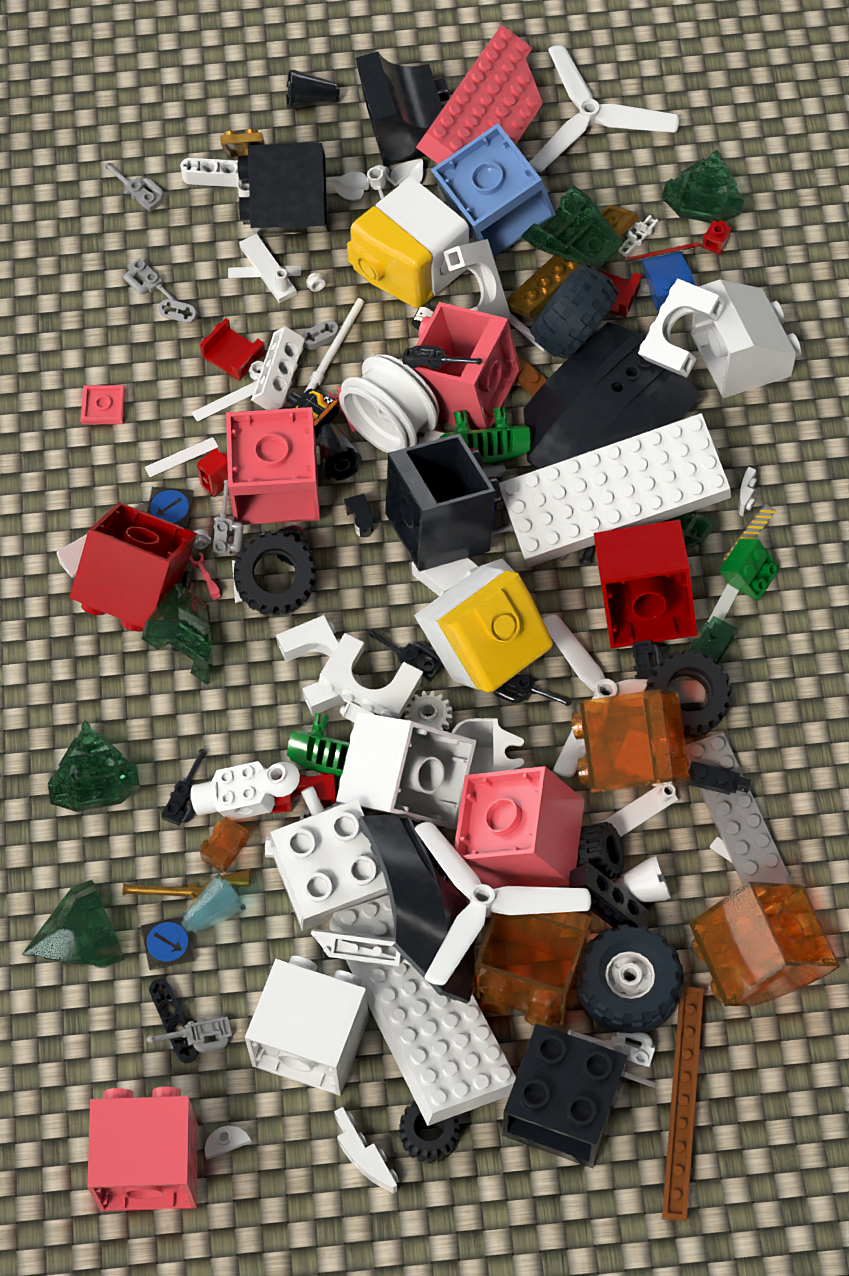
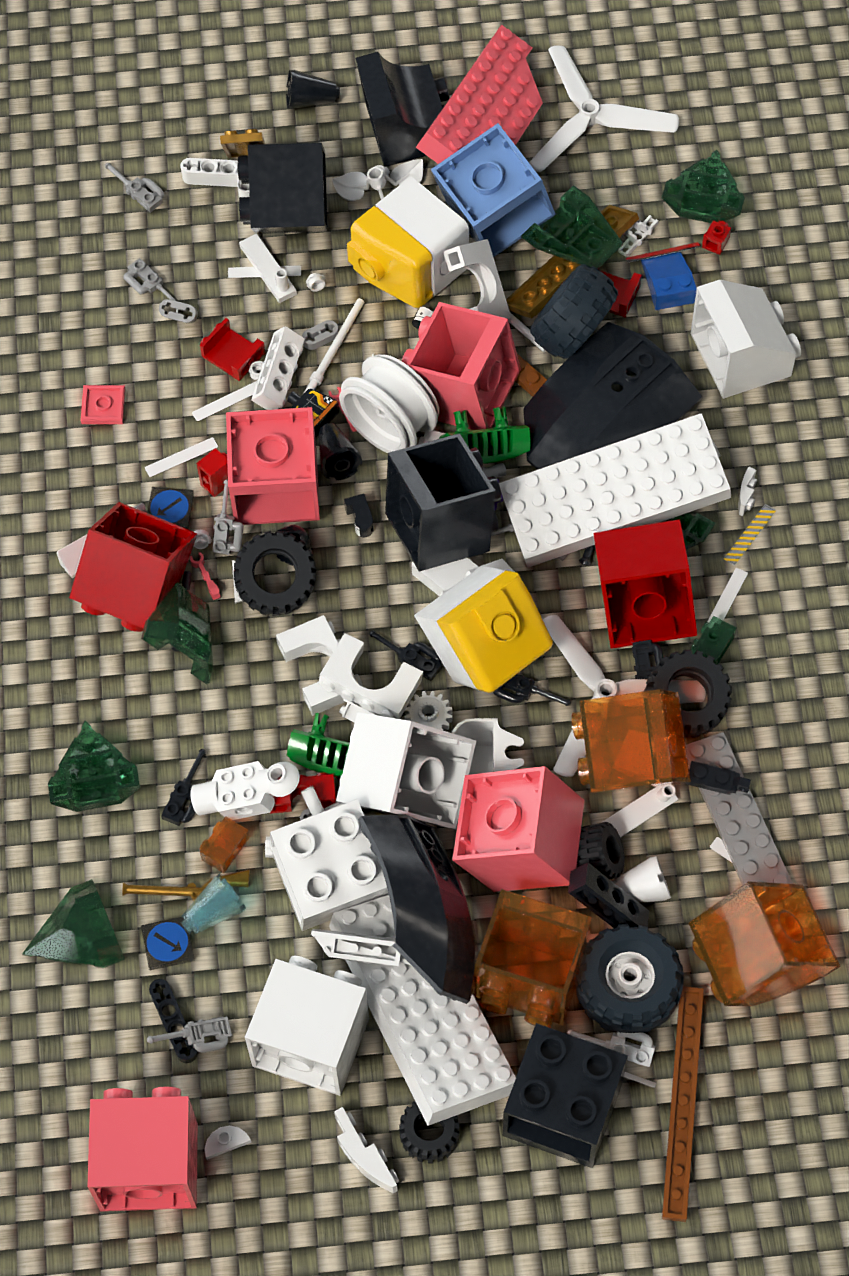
(432, 357): black piece -> none
(503, 900): white piece -> none
(682, 300): white arch -> none
(749, 568): green slope -> none

